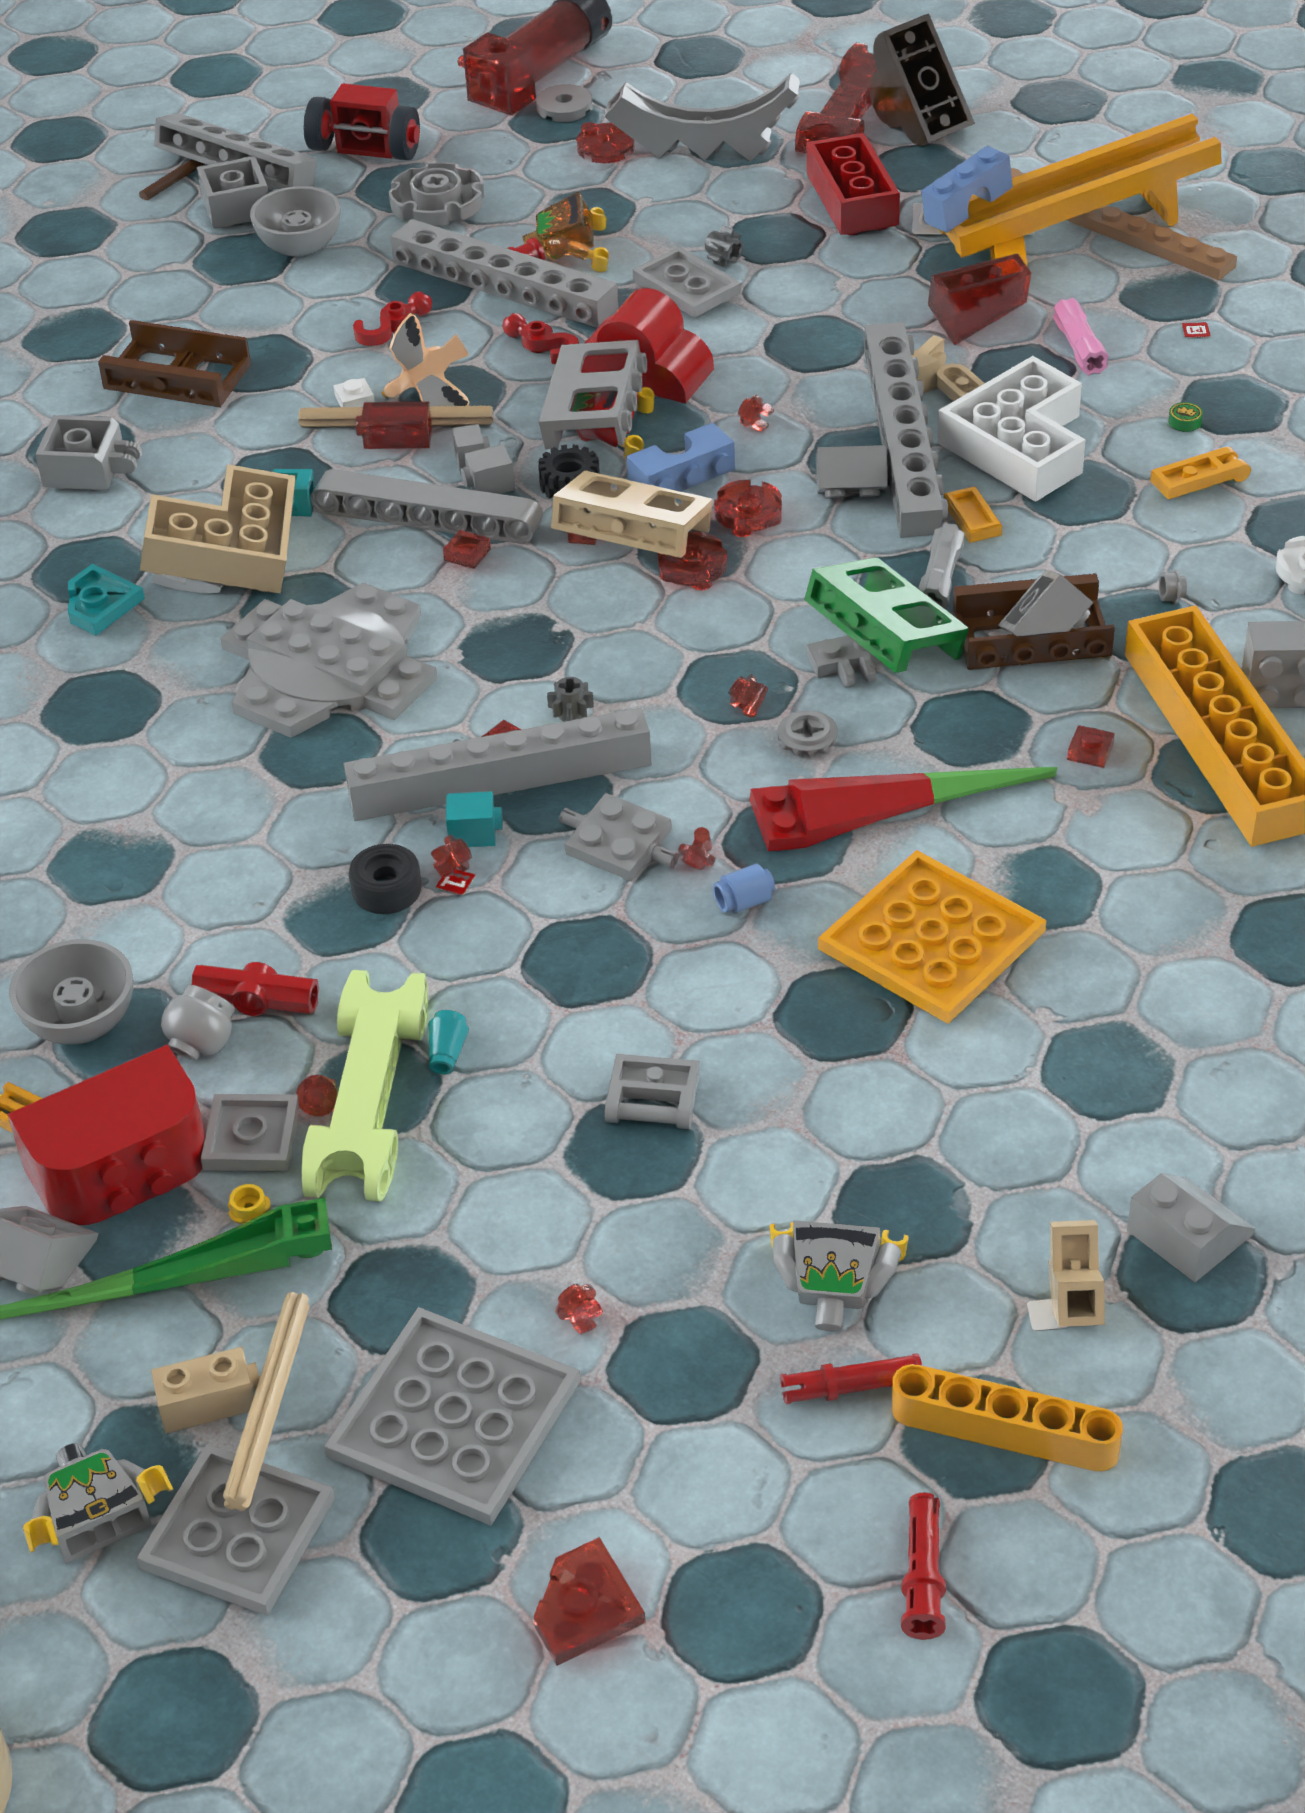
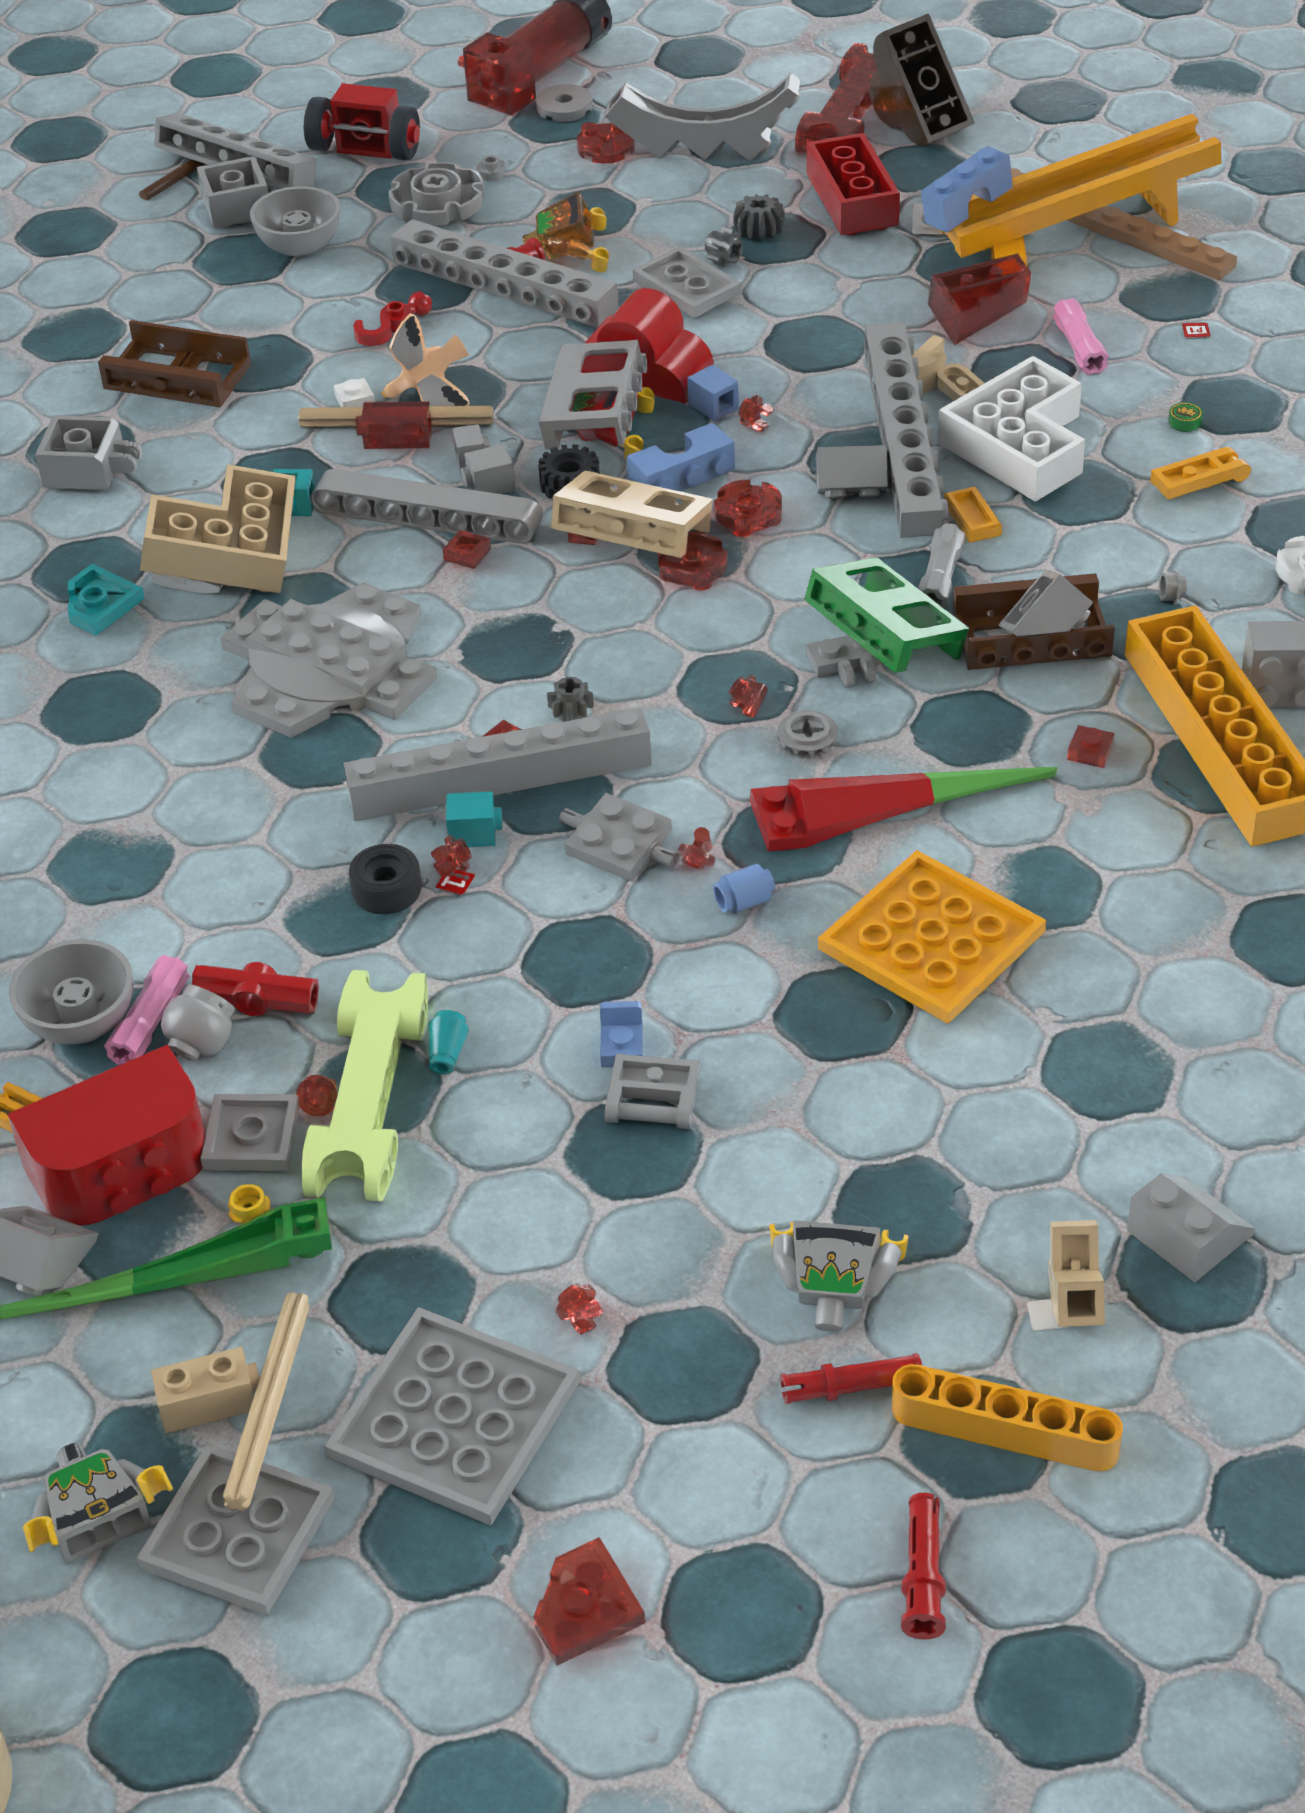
(135, 1031): none -> bright pink axle
(491, 168): none -> light grey plate
(537, 335): red piece -> none
(620, 1030): none -> medium blue bracket
(713, 393): none -> medium blue brick
(758, 217): none -> dark grey gear

